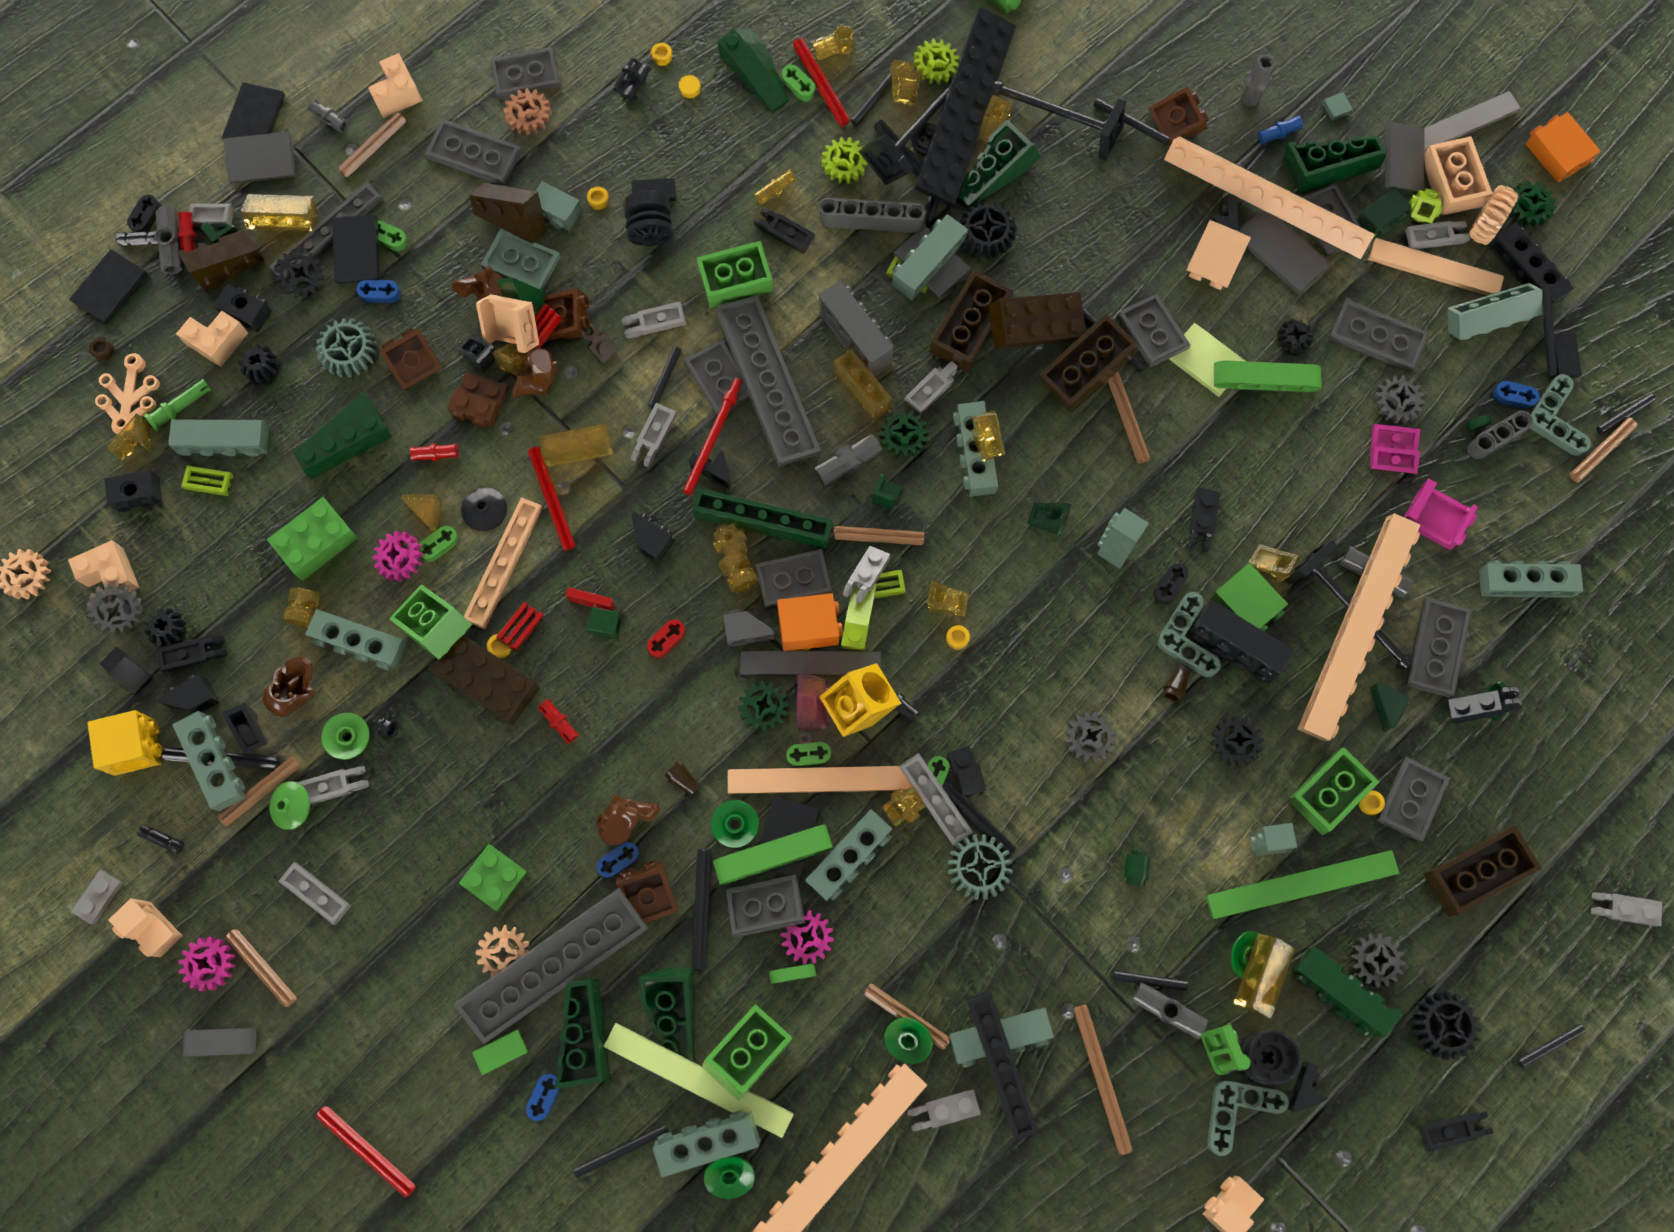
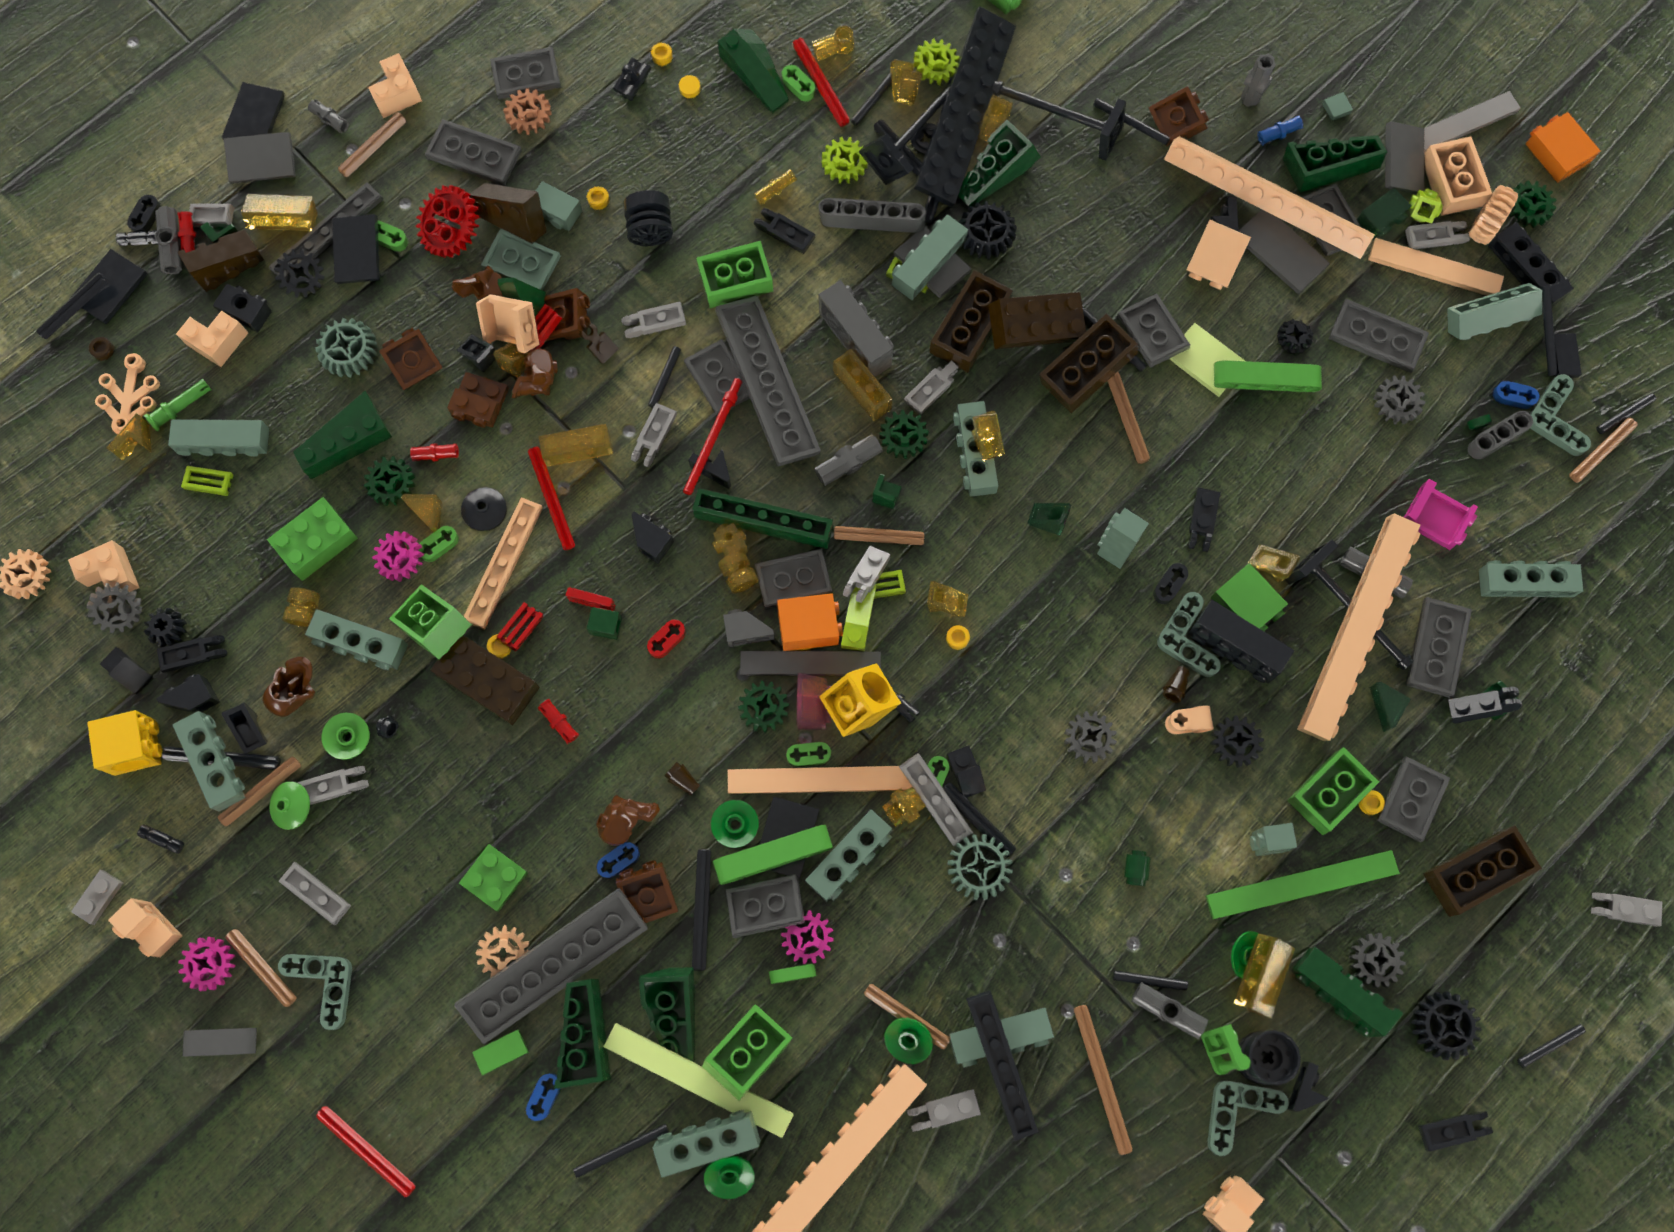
(76, 302): none -> black axle
(120, 489): black brick -> none
(258, 363): black gear -> none
(327, 972): none -> sand green beam
(378, 292): blue beam -> none
(385, 479): none -> dark green gear
(454, 206): none -> red gear
(664, 185): black tile -> none
(1193, 720): none -> light nougat piece
(1394, 448): dark pink slope -> none

